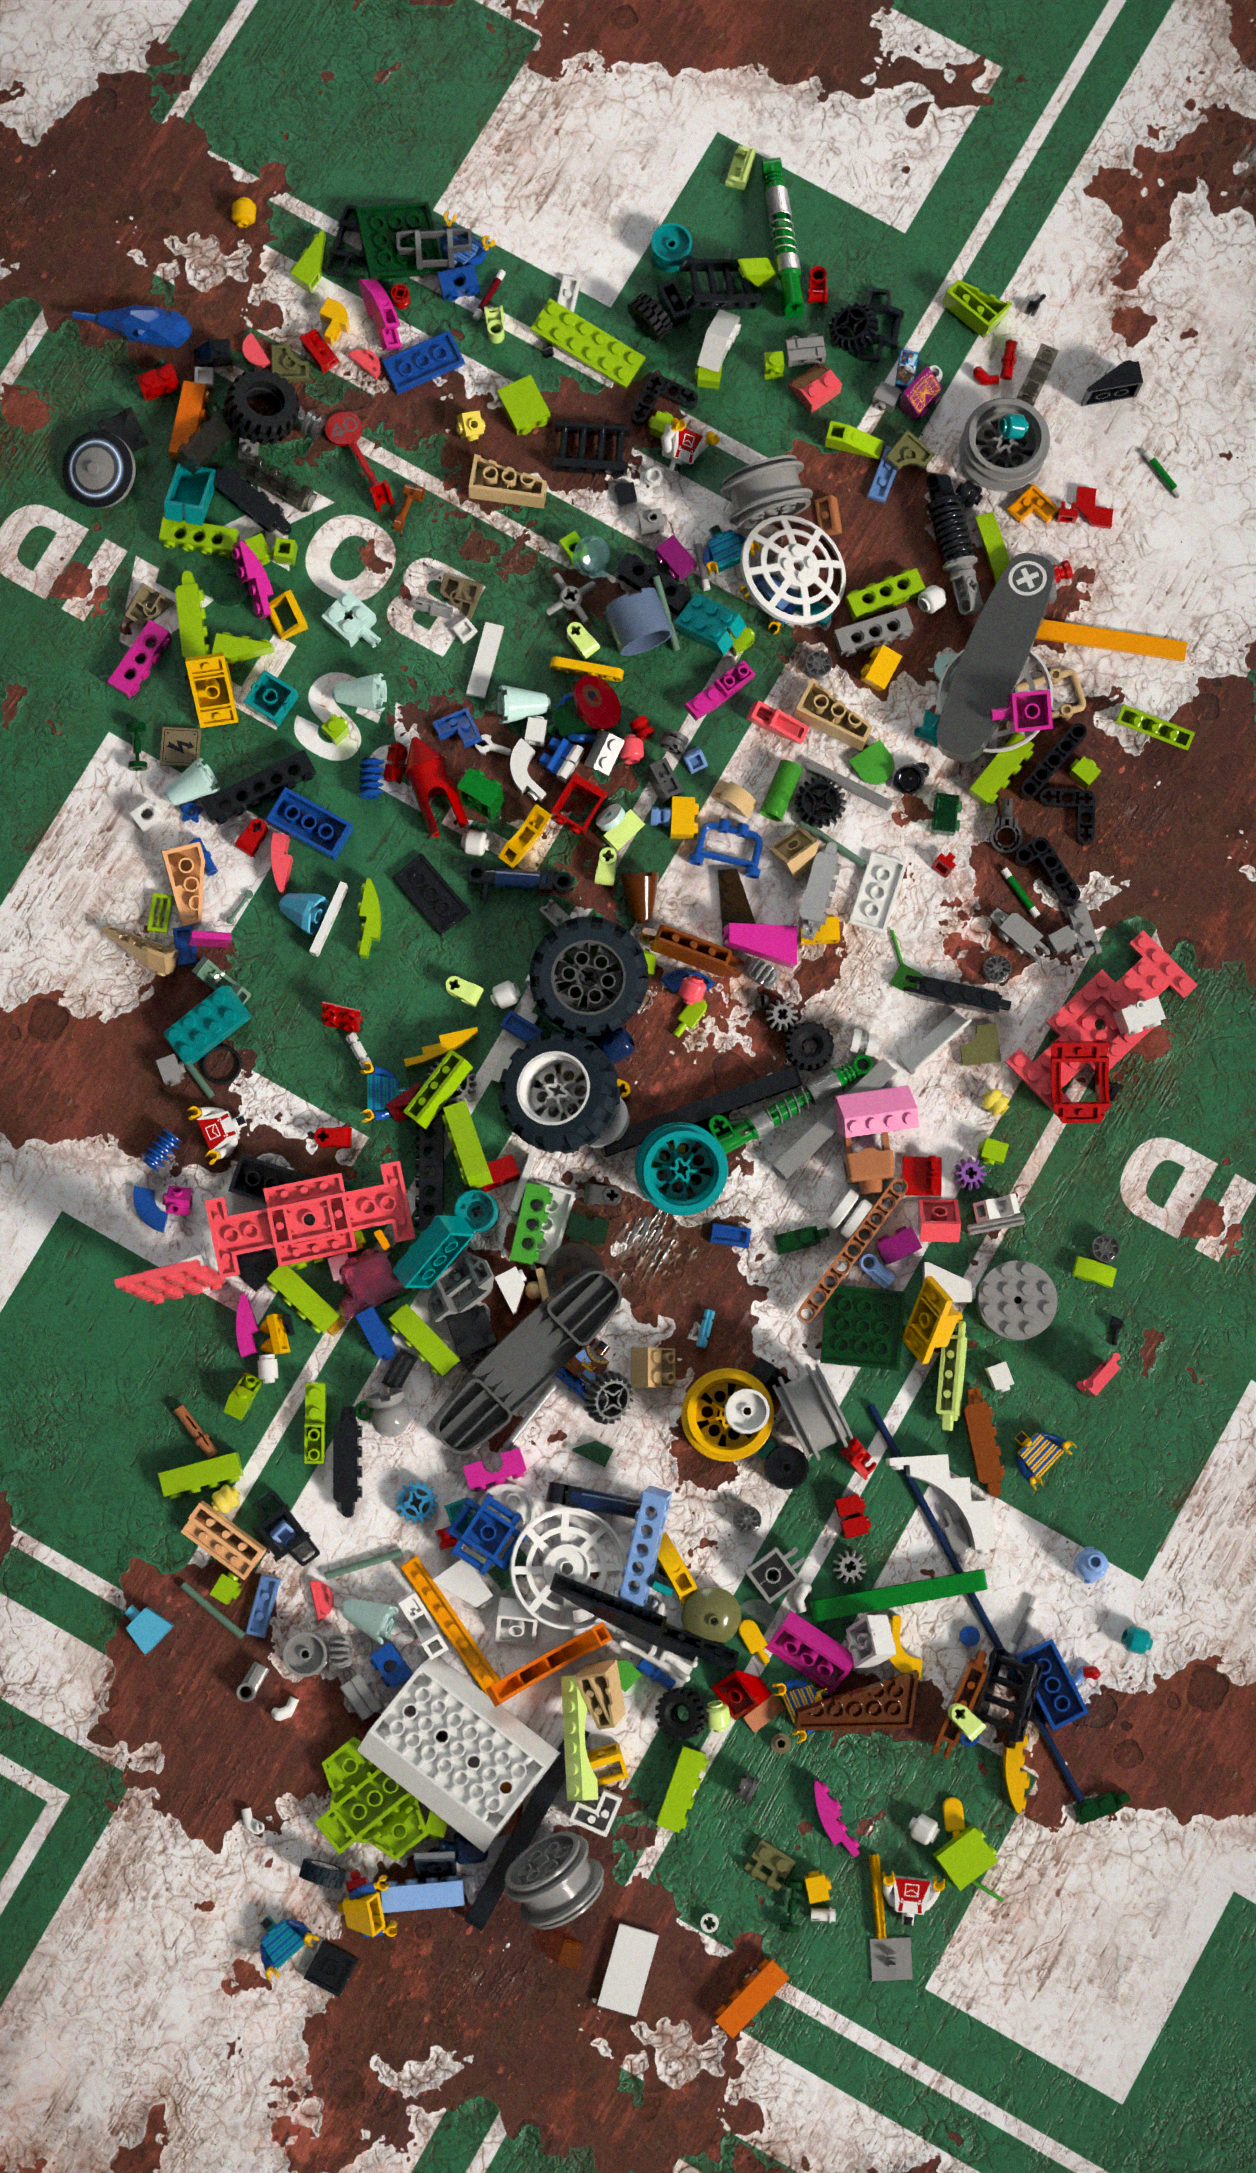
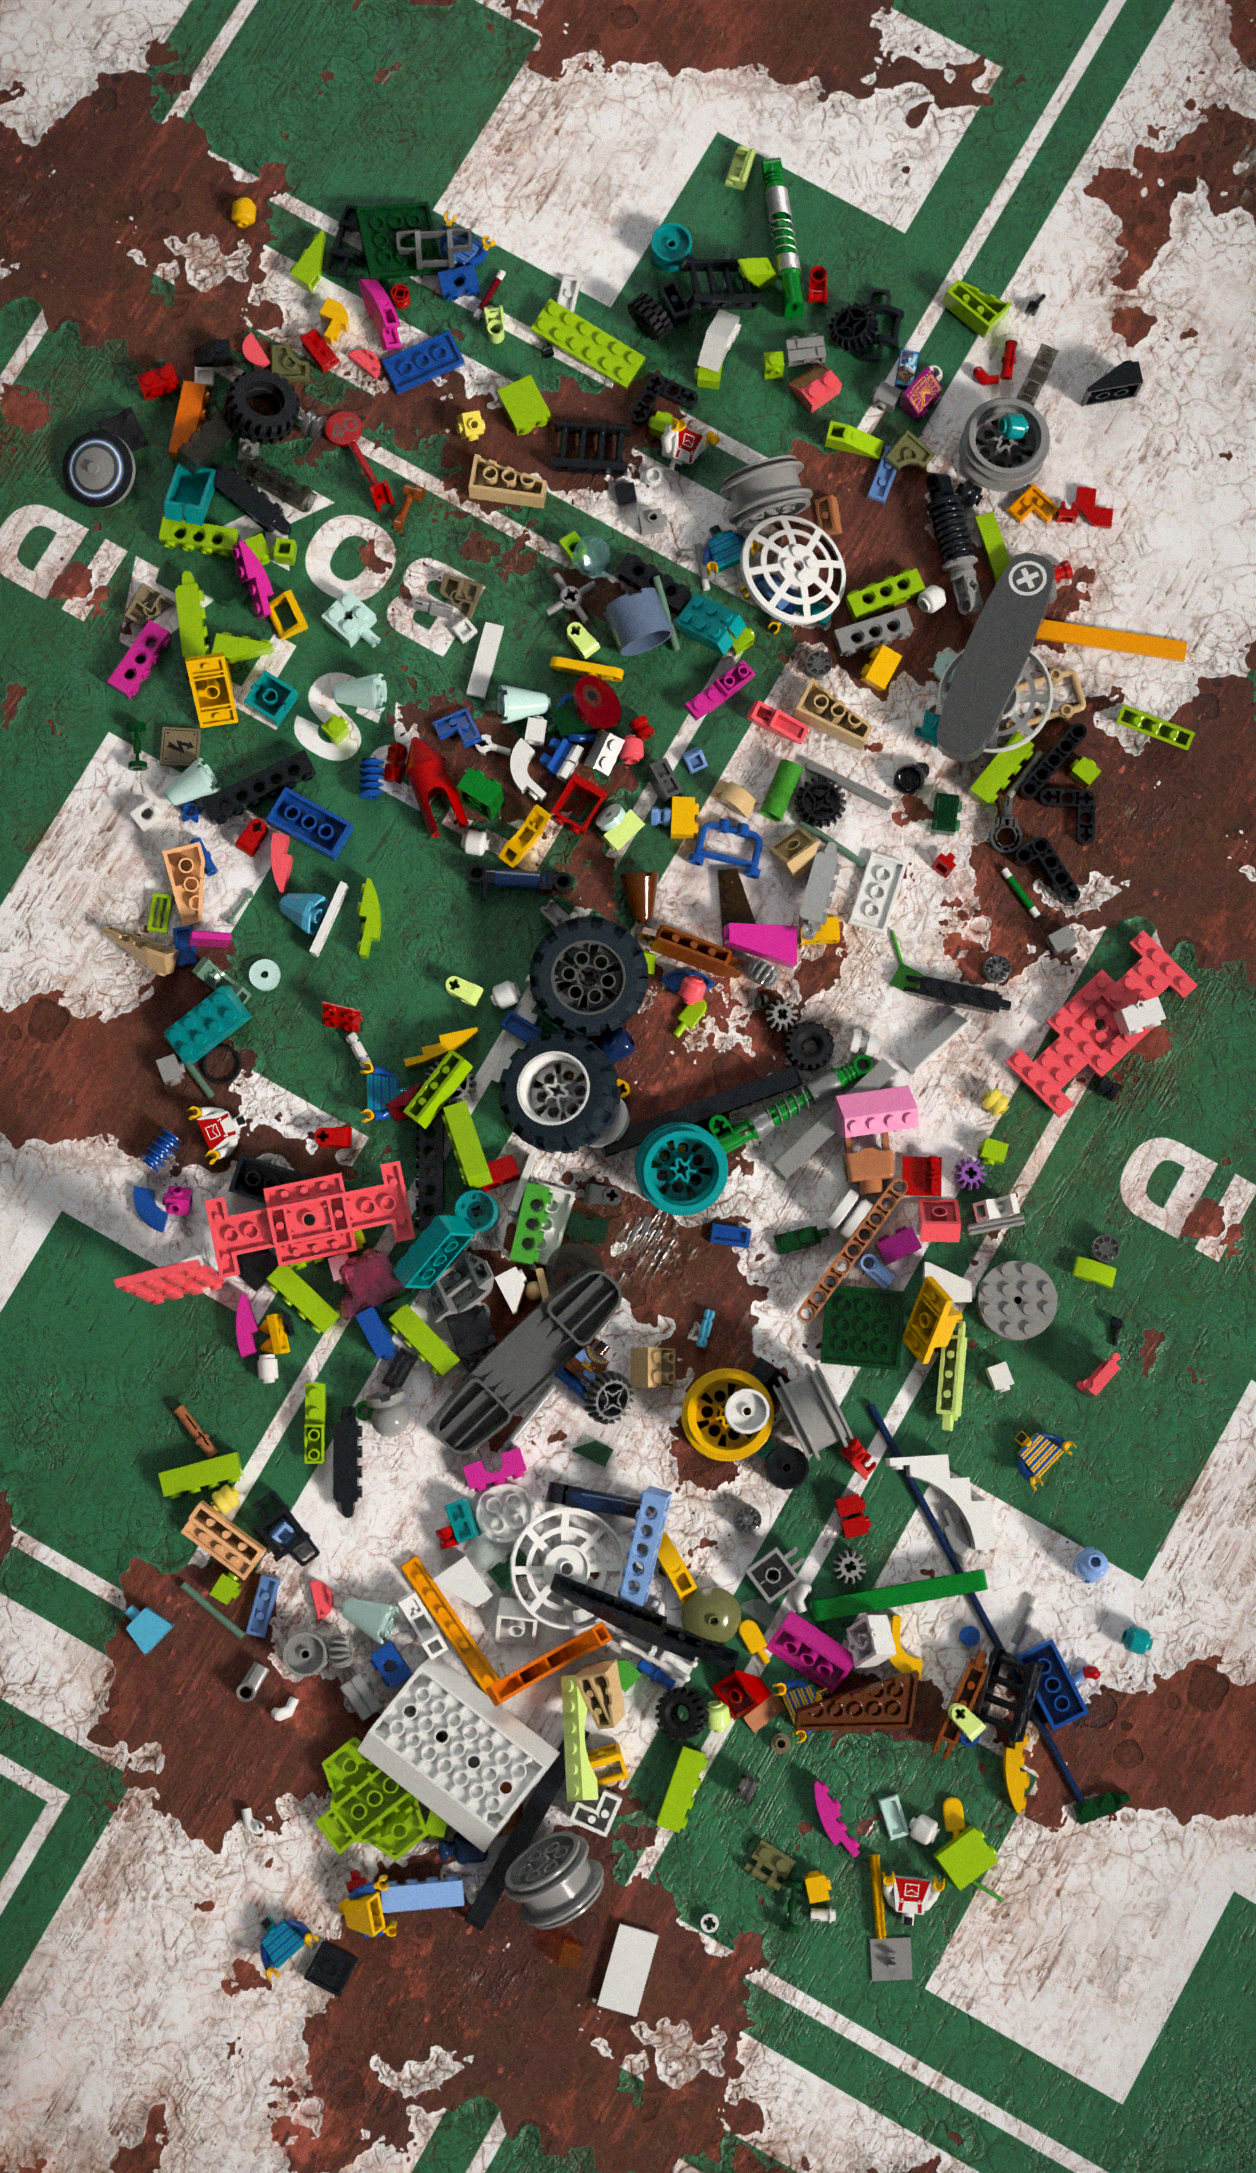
(143, 324): blue piece -> none
(242, 1396): lime slope -> none
(260, 967): none -> light aqua piece
(322, 1873): black wheel -> none
(336, 1326): clear yellow tile -> none
(363, 1564): sand green bar -> none
(383, 1241): light orange tile -> none
(425, 1499): dark azure gear -> none
(431, 894): black tile -> none
(435, 1864): black tile -> none
(485, 1533): blue brick -> none
(606, 869): yellowish green piece -> none
(662, 1588): teal tile -> none
(673, 742): flat silver wheel -> none
(675, 559): magenta brick -> none
(751, 1997): orange brick -> none
(873, 764): bright green tile -> none
(893, 1817): none -> light aqua tile
(982, 1442): dark orange hinge -> none
(983, 1047): olive tile -> none
(1019, 933): light grey hinge -> none
(1025, 773): none -> light grey bar
(1026, 711): dark pink brick -> none
(1081, 1051): red wedge -> none
(1083, 926): light grey plate -> none
(1163, 474): green bar -> none

